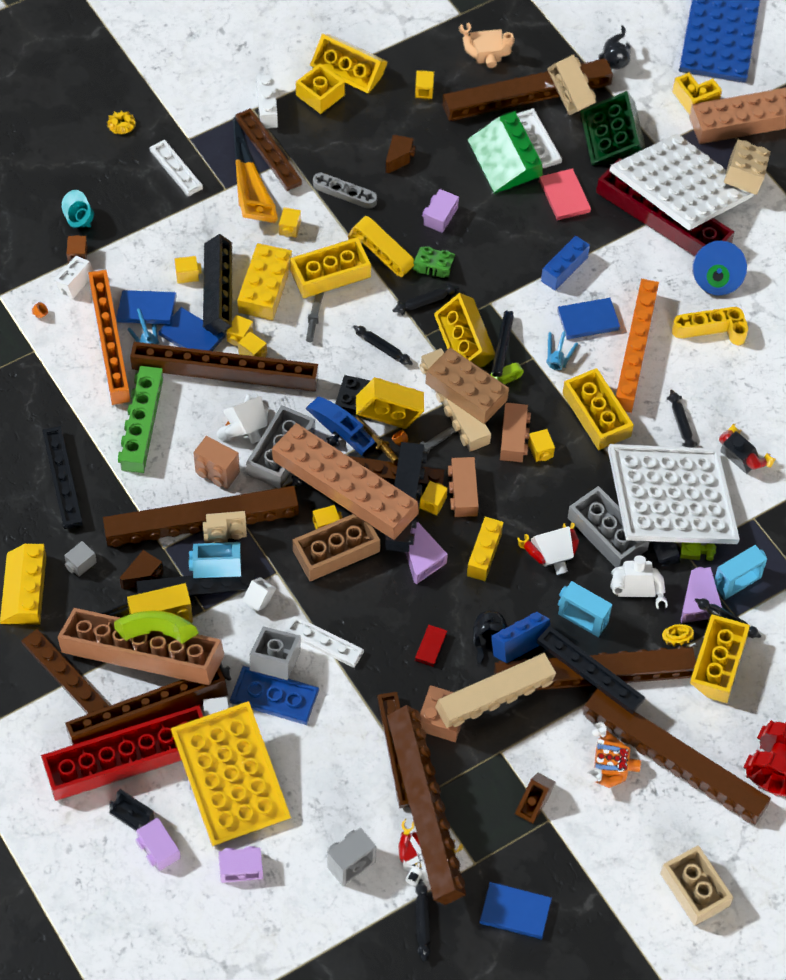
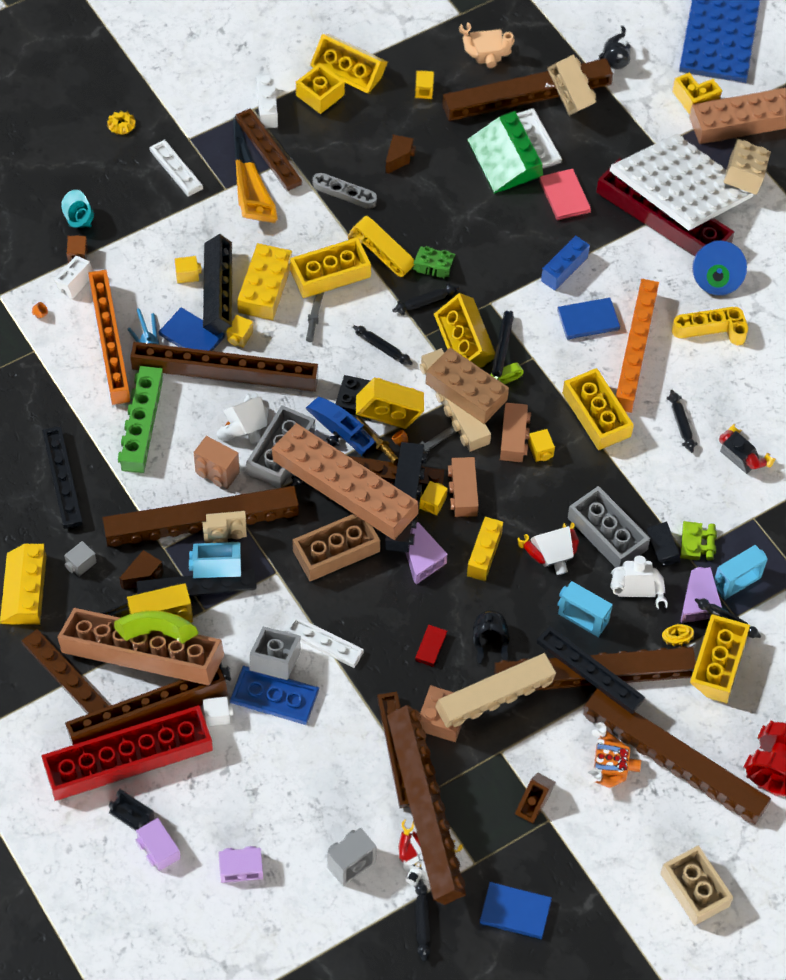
(154, 305): blue tile -> none
(230, 773): yellow plate -> none
(252, 346): yellow brick -> none
(259, 594): white brick -> none
(289, 222): yellow brick -> none
(325, 516): yellow brick -> none
(441, 210): lavender brick -> none
(519, 637): blue brick -> none
(556, 359): dark azure plant -> none
(612, 129): dark green slope -> none
(672, 494): white plate -> none

